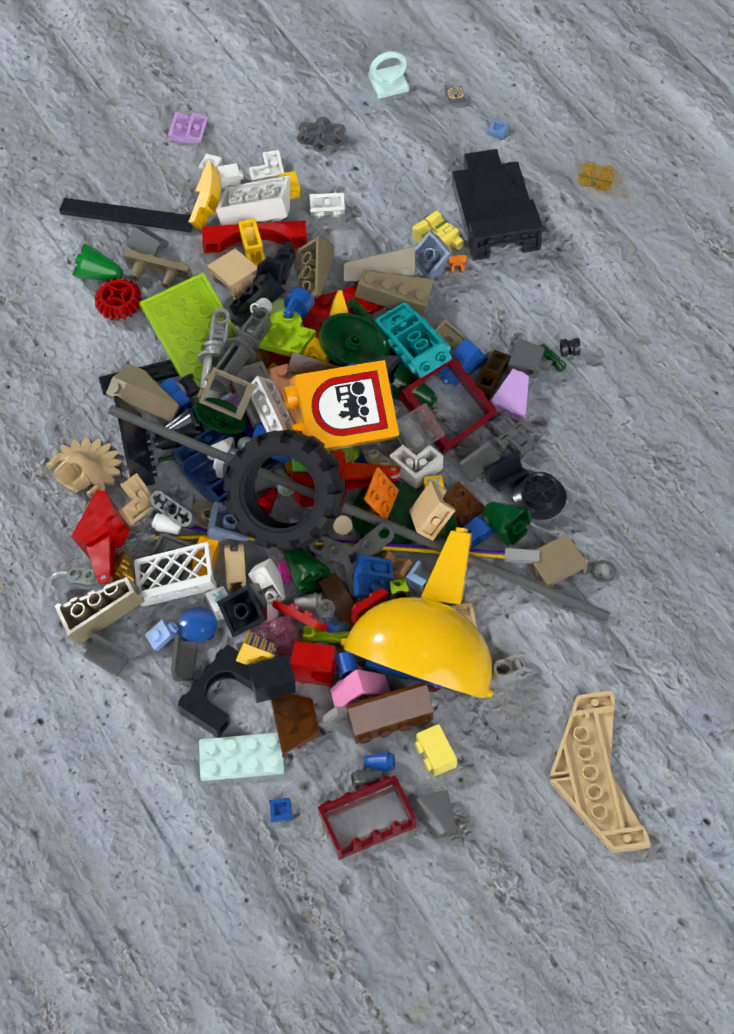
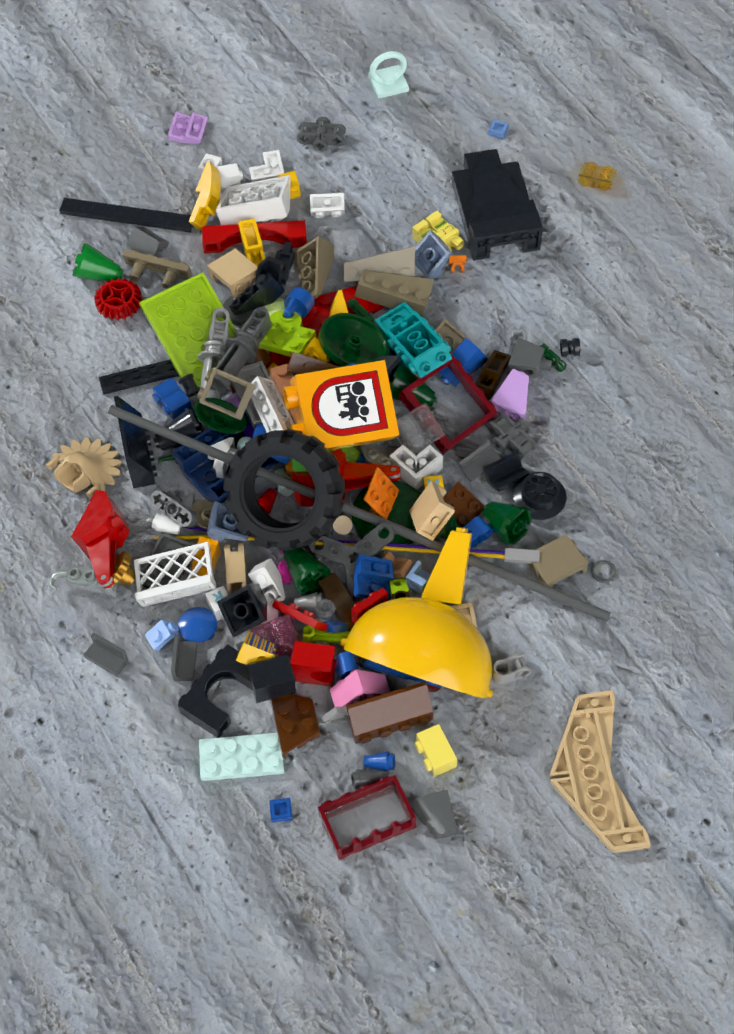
(98, 609): dark tan wedge -> none
(140, 500): tan plate -> none
(142, 391): dark tan wedge -> none
(263, 302): white cone -> none
(455, 94): tile -> none

